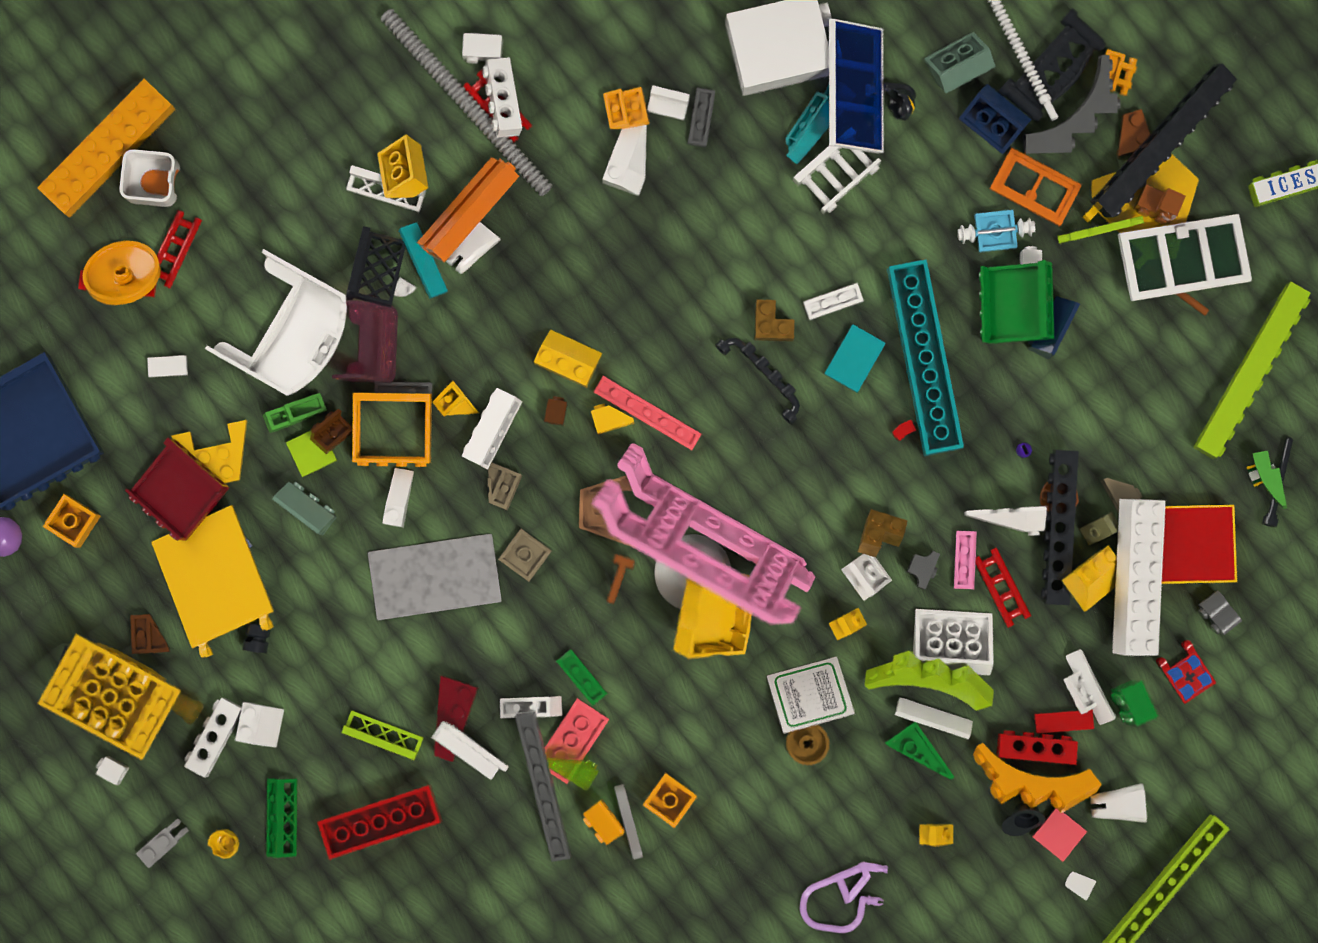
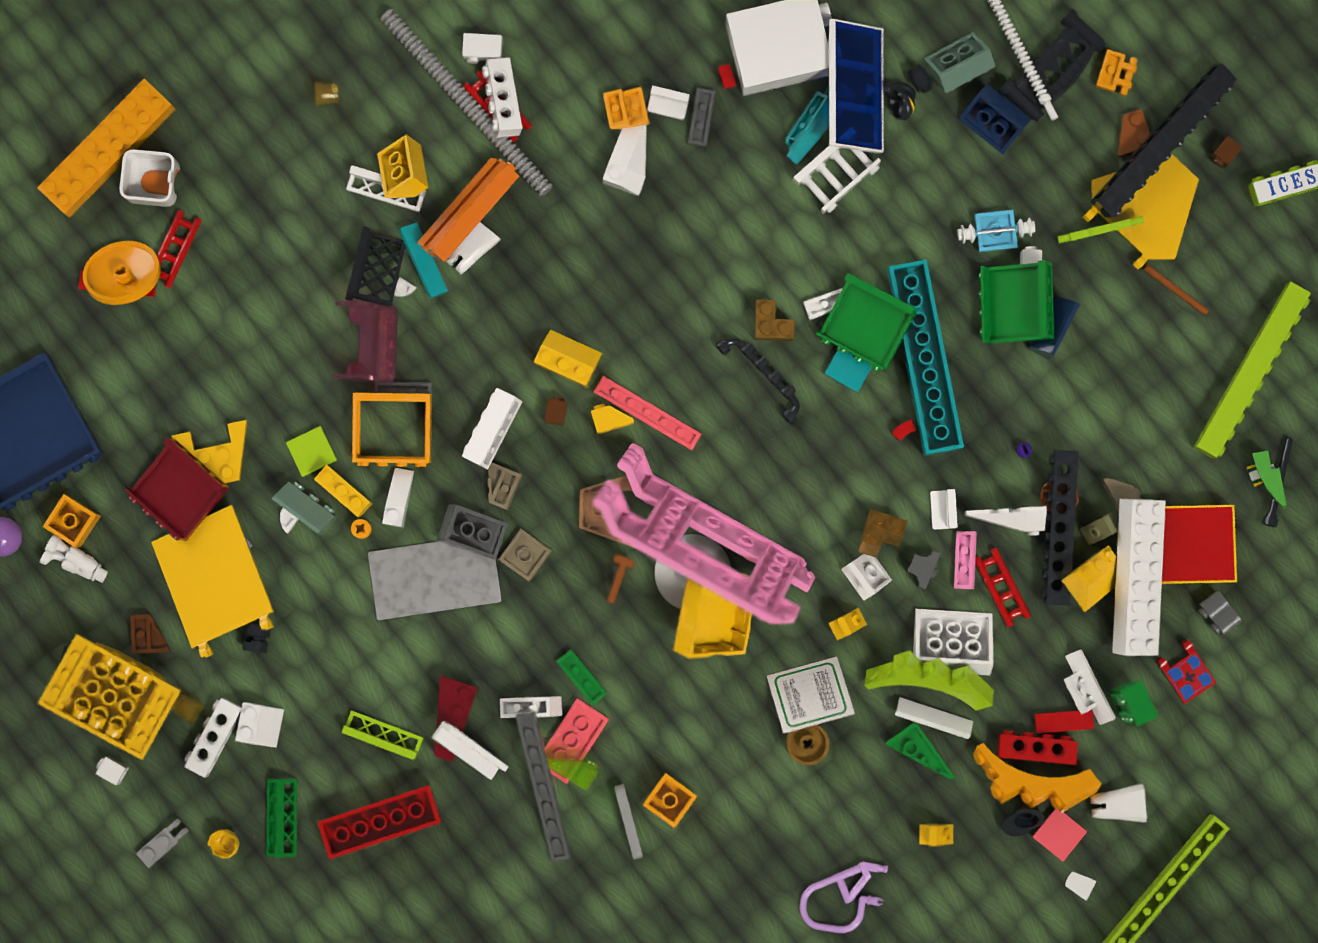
(73, 560): none -> white piece
(167, 366): white tile -> none
(287, 520): none -> white tile
(294, 412): bright green slope -> none
(300, 335): white windscreen -> none
(326, 93): none -> clear yellow piece
(330, 431): reddish brown bracket -> none
(343, 491): none -> yellow brick
(361, 531): none -> light orange wheel
(453, 401): yellow slope -> none
(472, 531): none -> dark grey slope
(604, 822): light orange slope -> none
(726, 76): none -> red piece
(867, 323): none -> green panel
(920, 79): none -> black brick
(943, 509): none -> white panel
(1028, 200): orange door -> none
(1098, 101): dark grey arch -> none
(1159, 204): dark orange brick -> none
(1184, 257): door -> none
(1225, 152): none -> reddish brown brick

